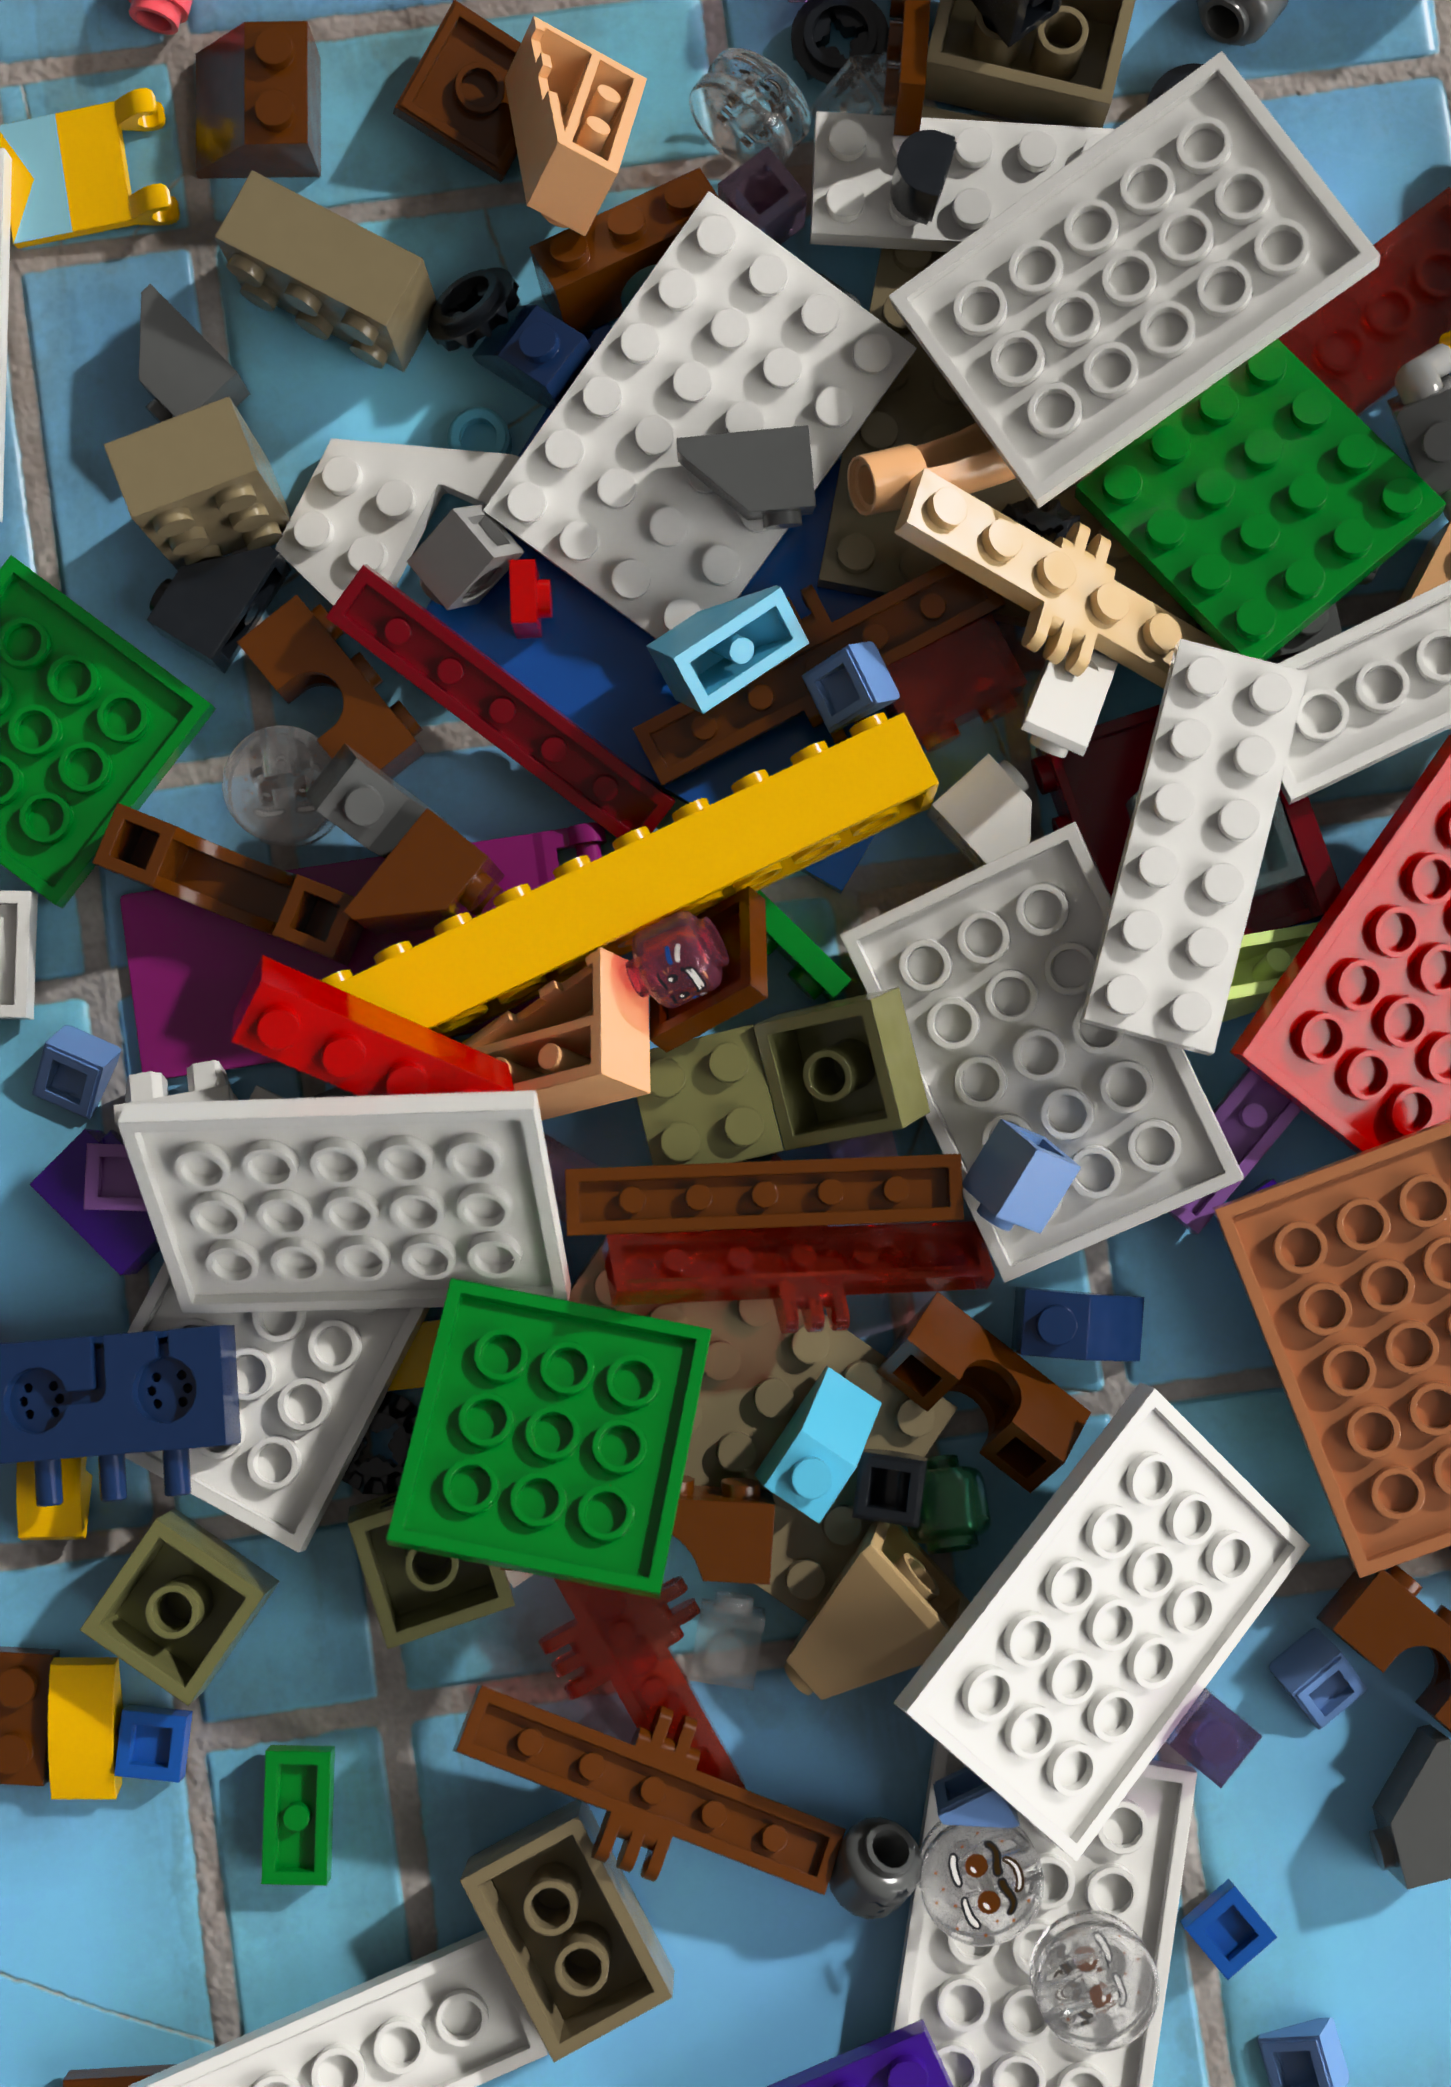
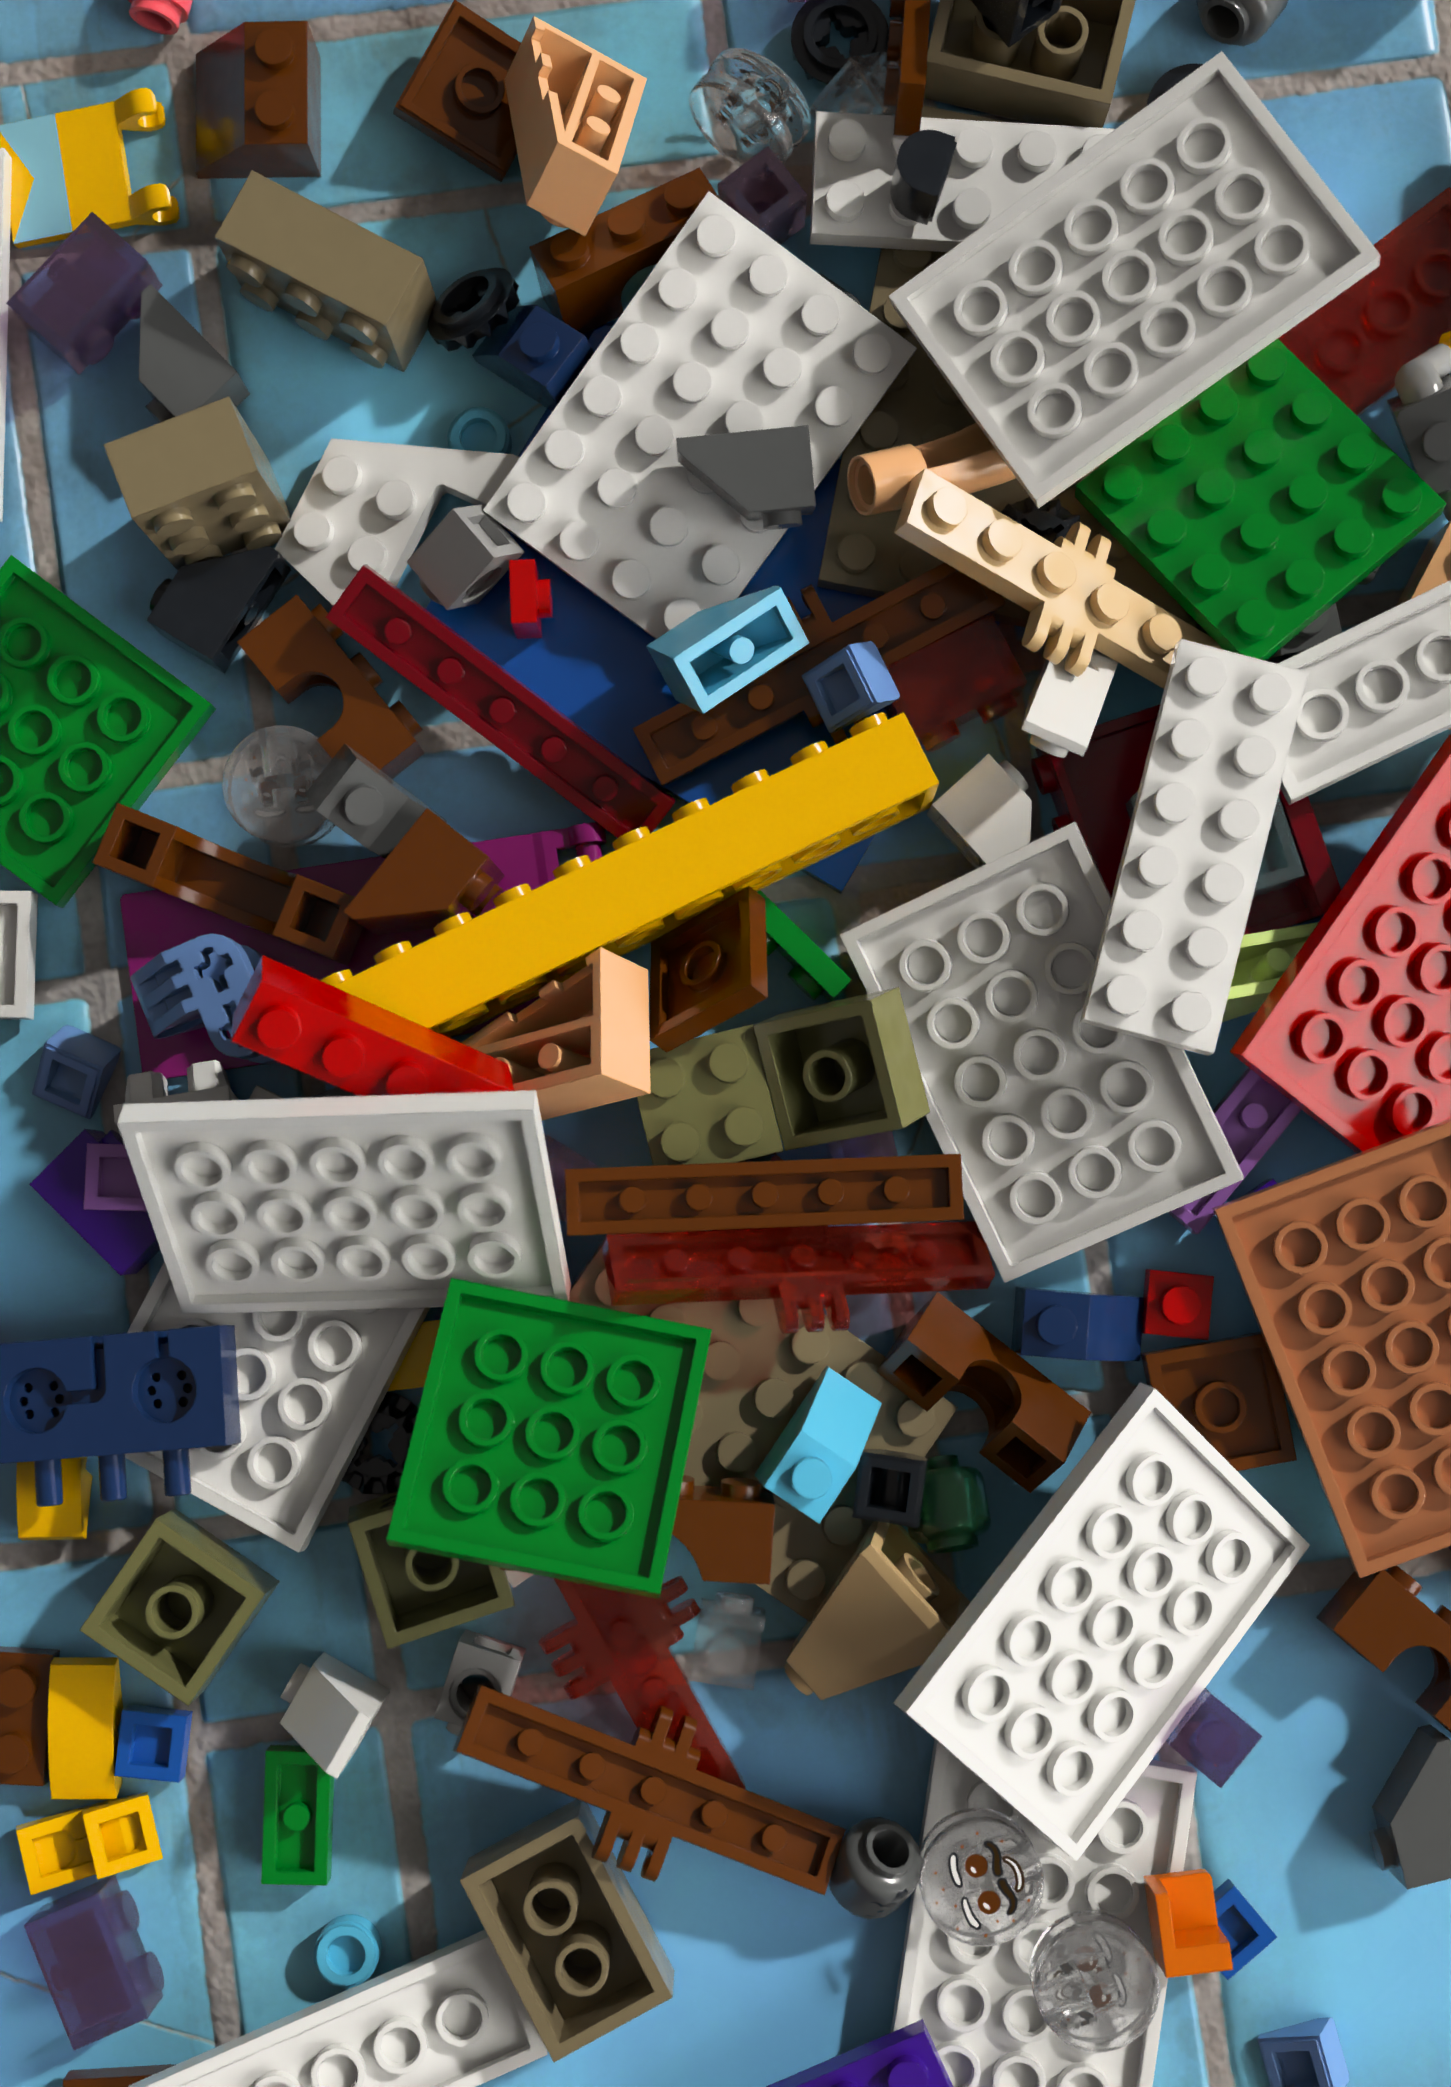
(84, 294): none -> clear purple brick
(88, 1842): none -> yellow slope
(95, 1961): none -> clear purple brick
(190, 991): none -> medium blue piece
(331, 1710): none -> white slope
(347, 1951): none -> medium azure tile
(479, 1656): none -> light grey brick
(677, 959): clear pink head -> none
(968, 1801): medium blue slope -> none
(1019, 1178): medium blue brick -> none
(1177, 1304): none -> red plate
(1185, 1924): none -> orange panel
(1228, 1396): none -> reddish brown plate
(1317, 1677): medium blue slope -> none

